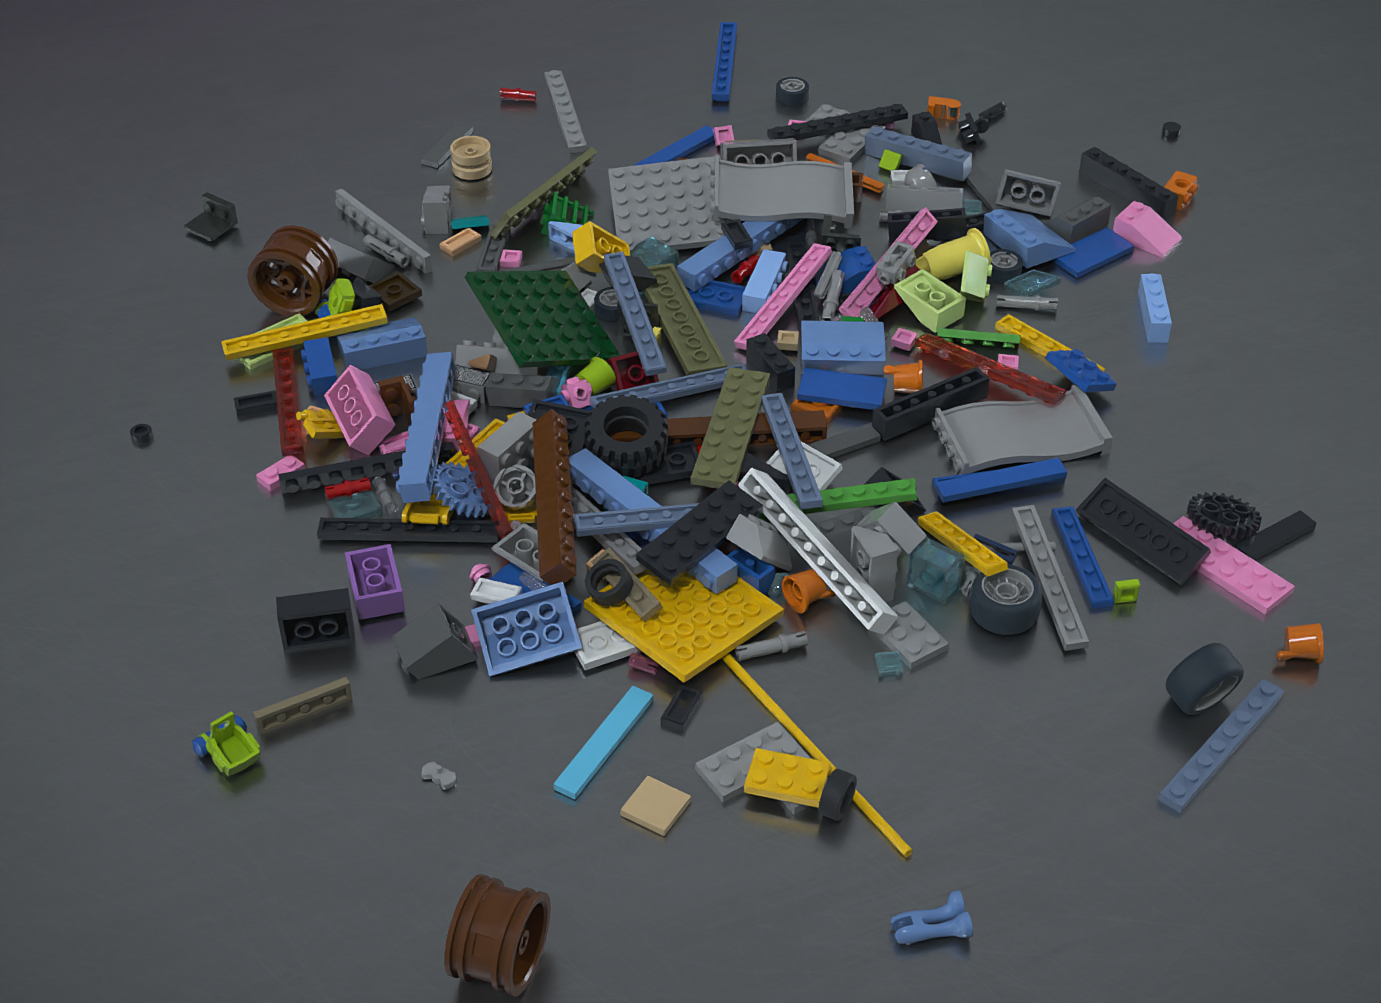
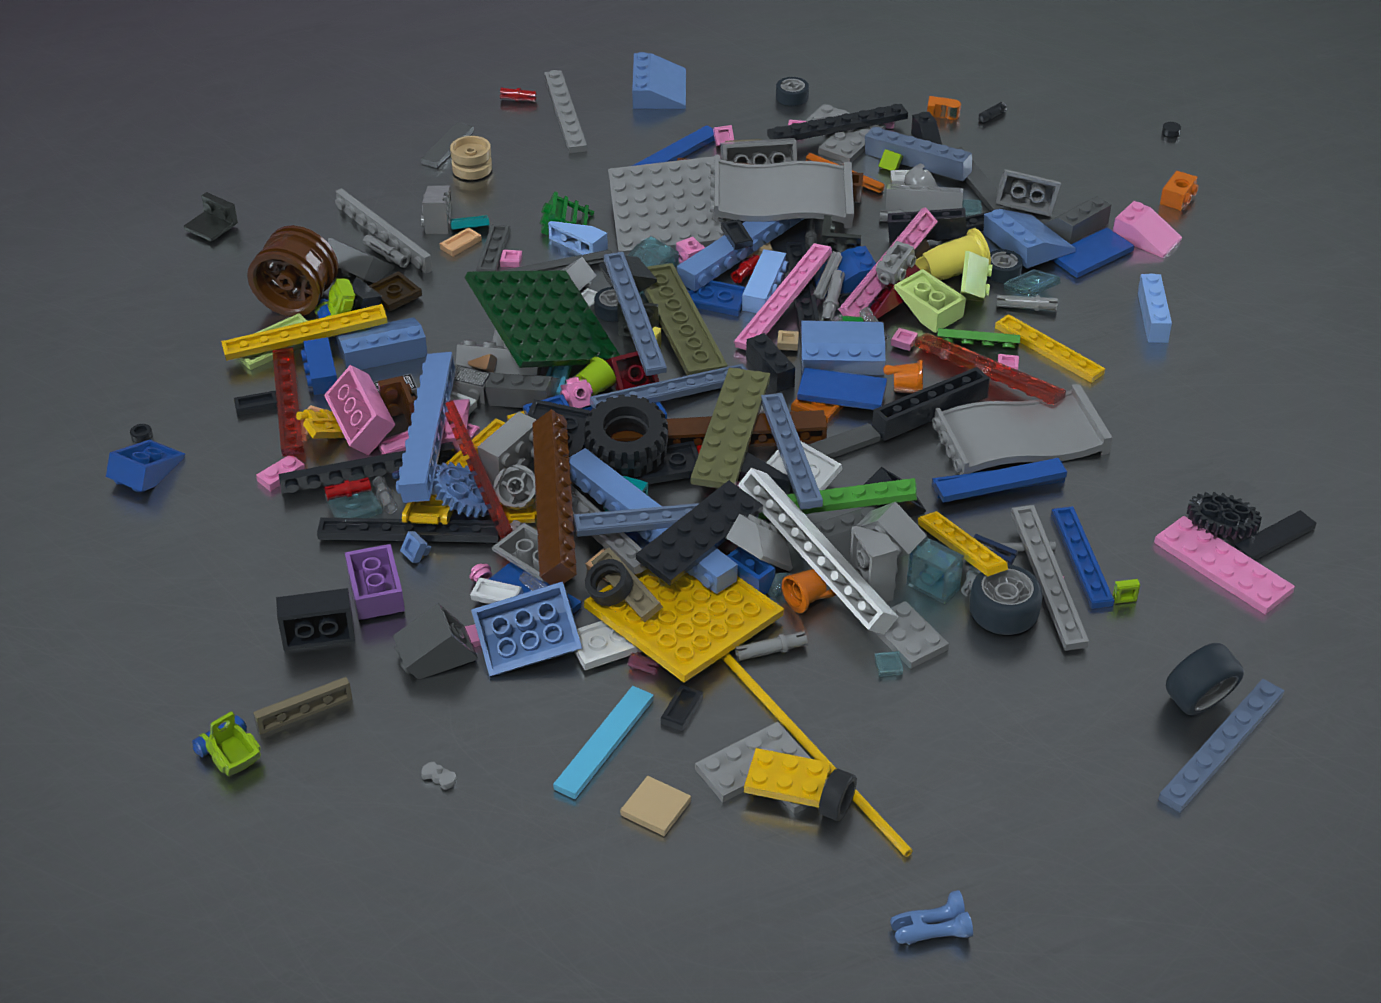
(142, 464): none -> blue slope
(414, 547): none -> medium blue tile
(497, 934): reddish brown wheel -> none
(543, 193): olive plate -> none
(593, 243): yellow slope -> none
(657, 83): none -> medium blue slope
(688, 248): none -> bright pink brick
(724, 61): blue plate -> none
(970, 129): black hips -> none
(1081, 370): blue plate -> none
(1127, 182): black brick -> none
(1143, 531): black plate -> none
(1303, 643): orange hat -> none

